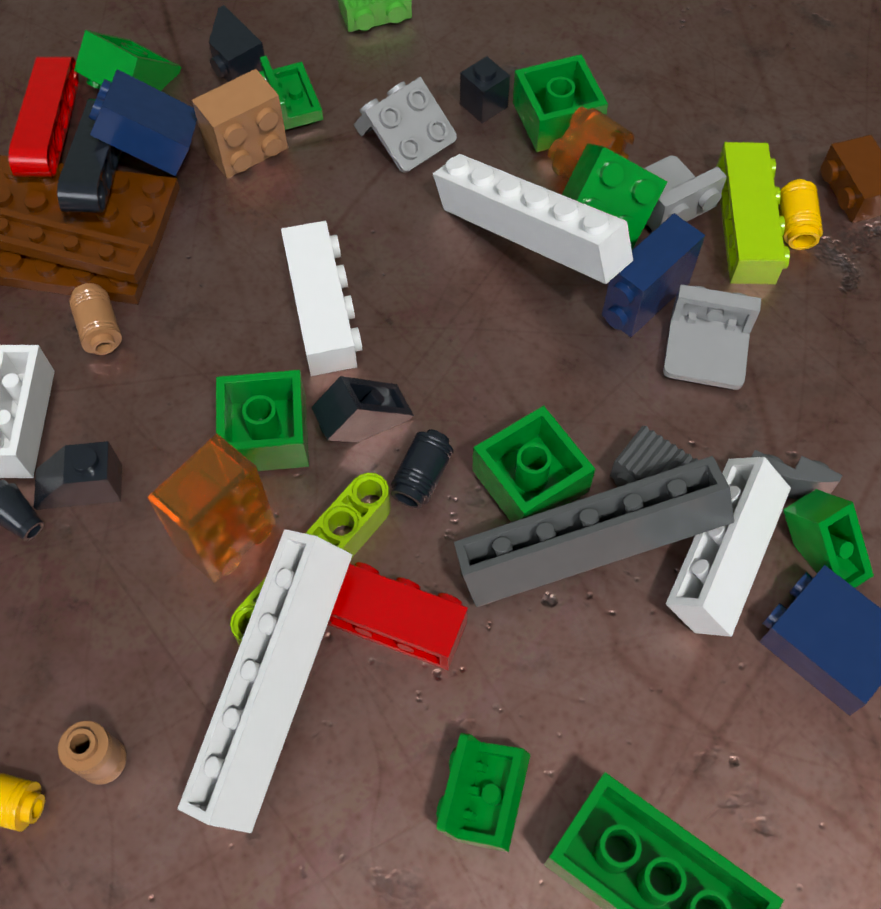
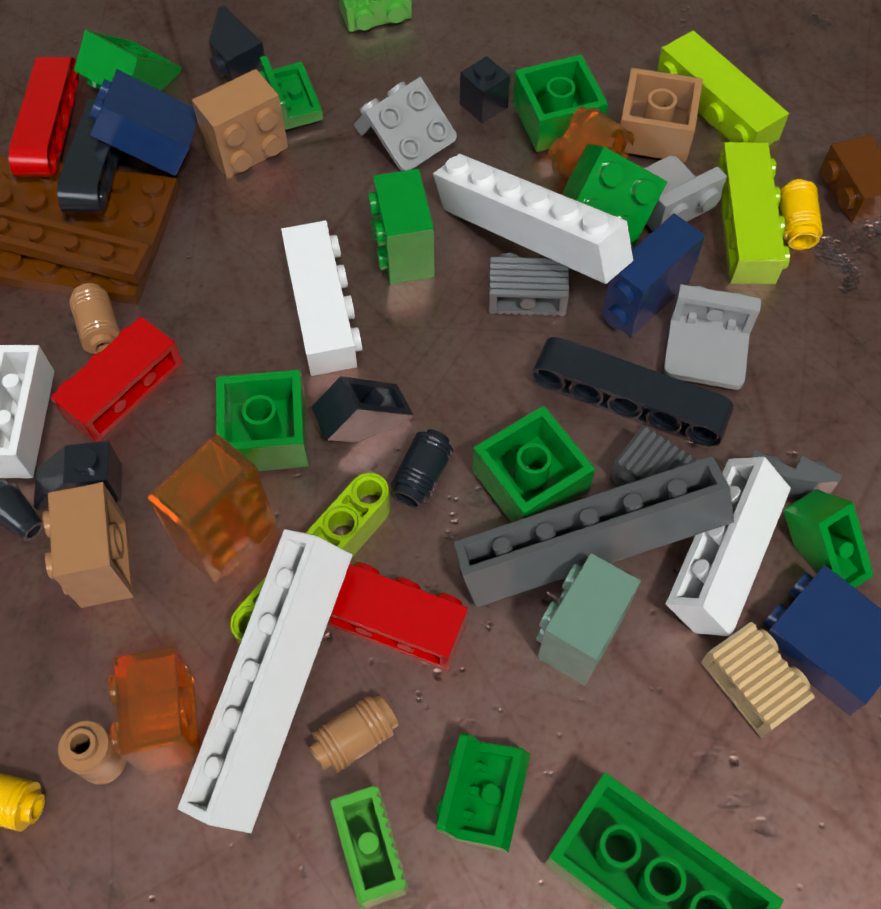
(88, 545): none -> medium nougat brick
(117, 379): none -> red brick
(154, 711): none -> clear orange brick
(353, 733): none -> medium nougat head
(369, 847): none -> bright green brick
(402, 226): none -> green brick
(527, 285): none -> dark grey brick
(585, 618): none -> sand green brick
(633, 392): none -> black beam
(661, 113): none -> medium nougat brick
(727, 95): none -> lime brick
(758, 678): none -> tan brick

